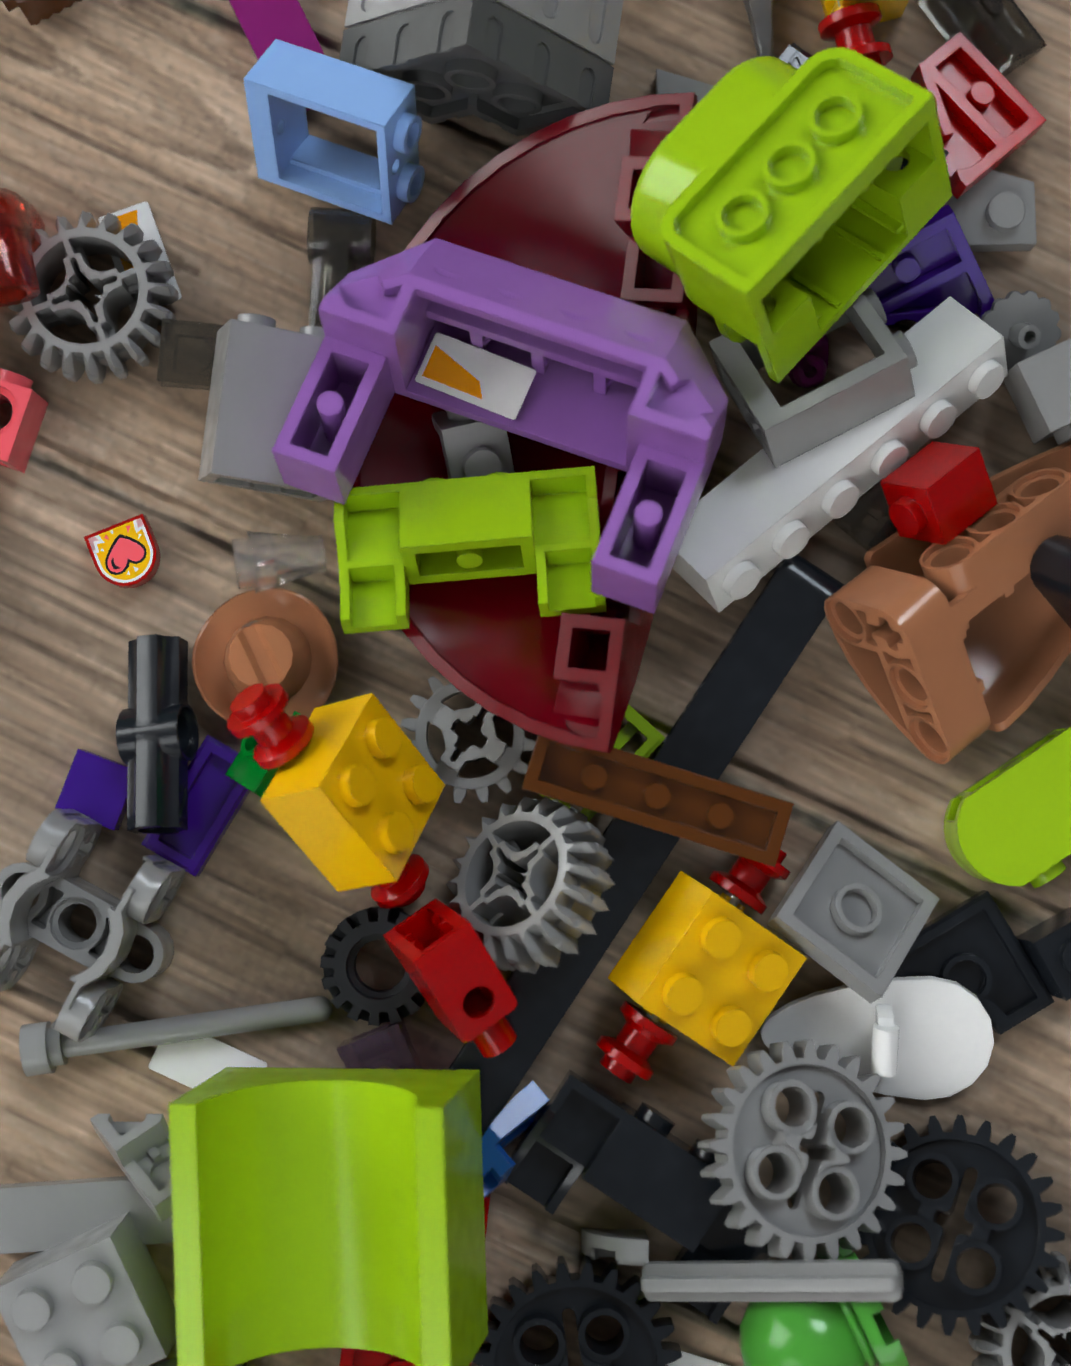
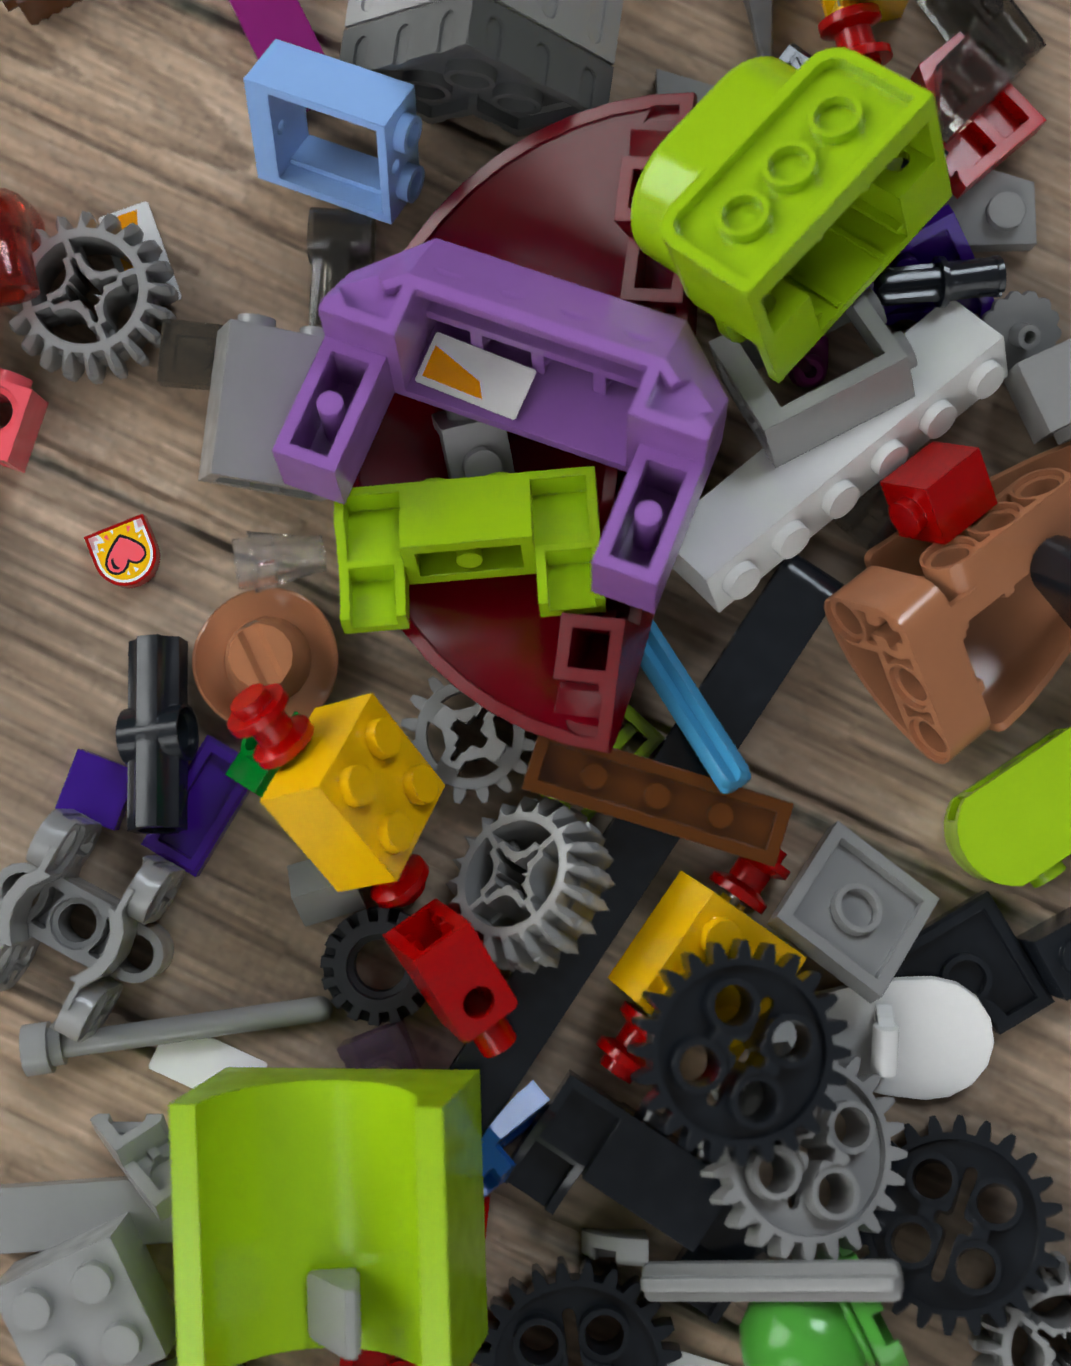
(317, 898): none -> light grey slope
(335, 1310): none -> light grey slope
(693, 714): none -> dark azure axle
(790, 1082): none -> black gear
(941, 281): none -> black axle
(972, 78): none -> clear smoke slope

